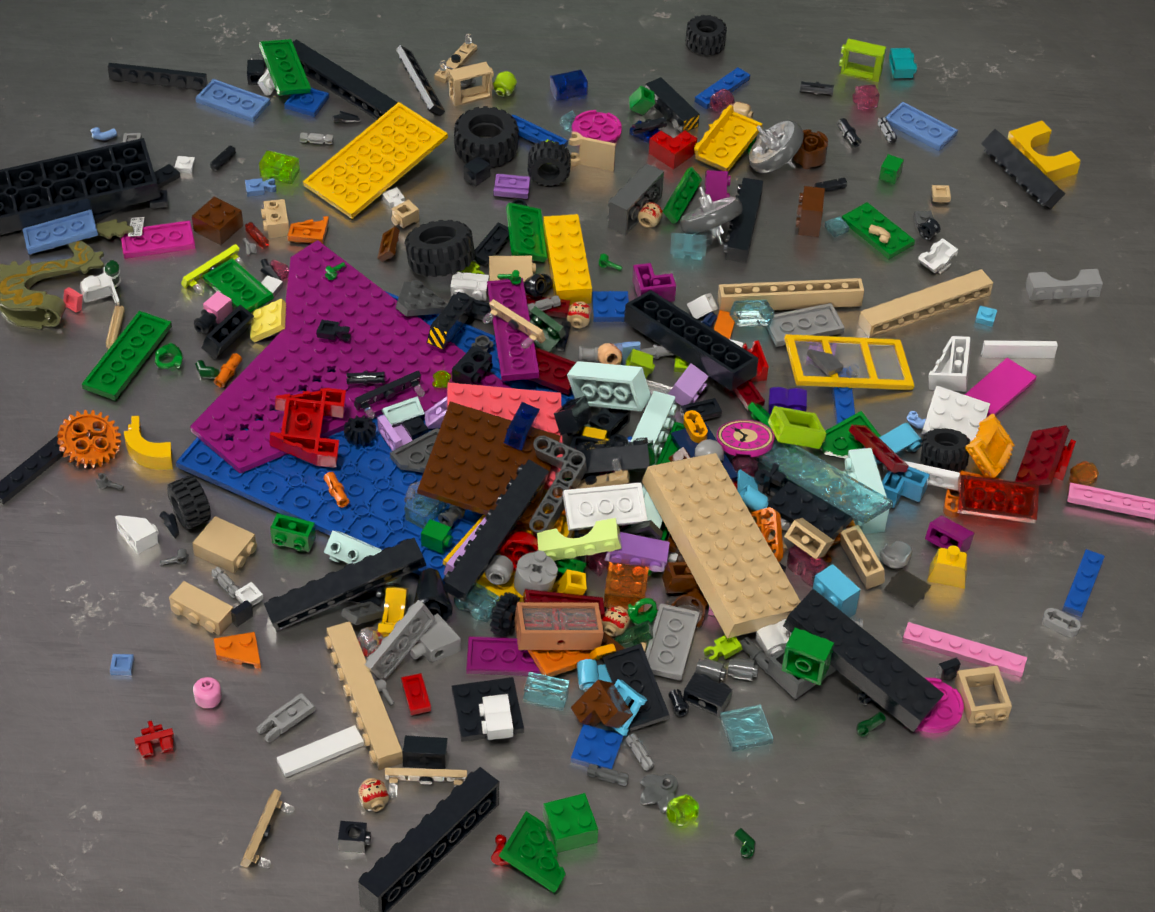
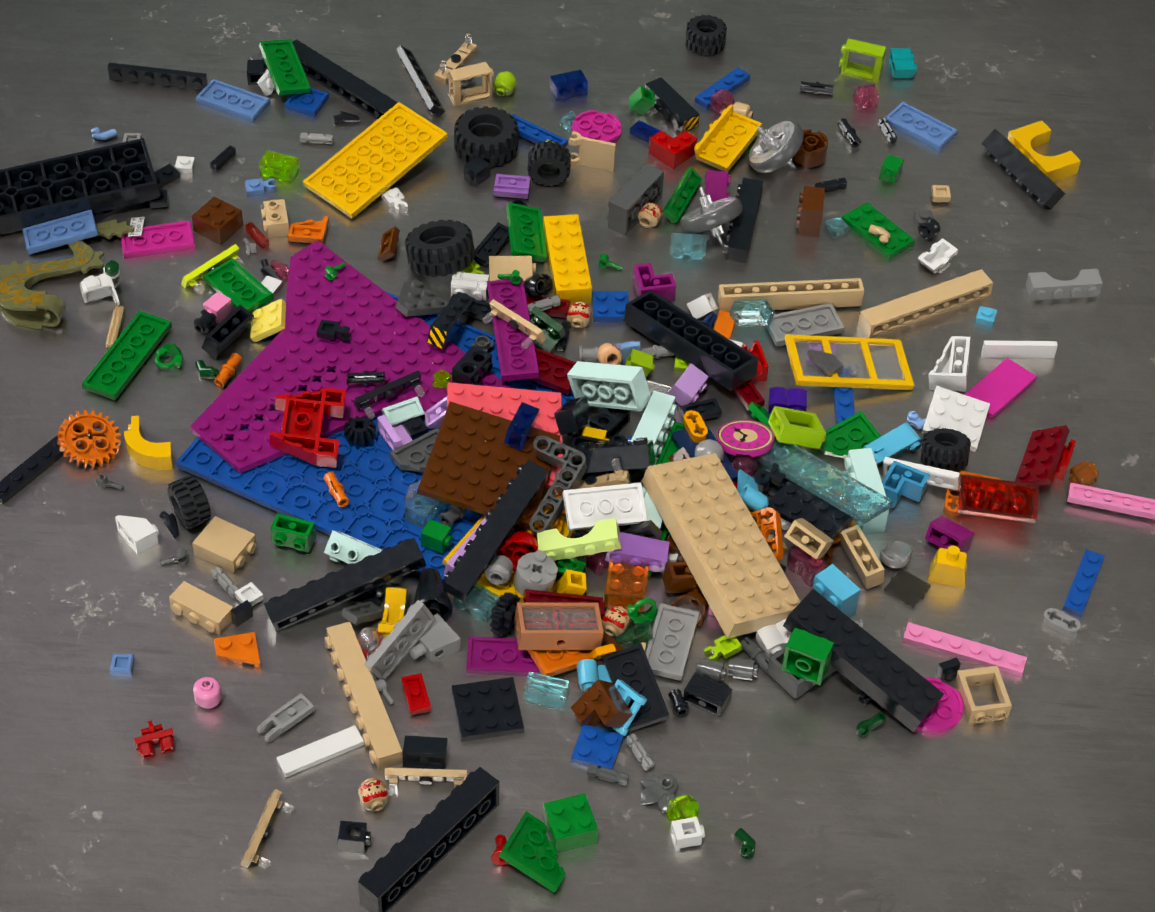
(73, 299): coral plate -> none
(405, 214): tan brick -> none
(497, 717): white brick -> none
(649, 125): black pin -> none
(686, 833): none -> white brick
(746, 727): clear light blue plate -> none
(879, 448): dark red plate -> none
(991, 447): light orange piece -> none

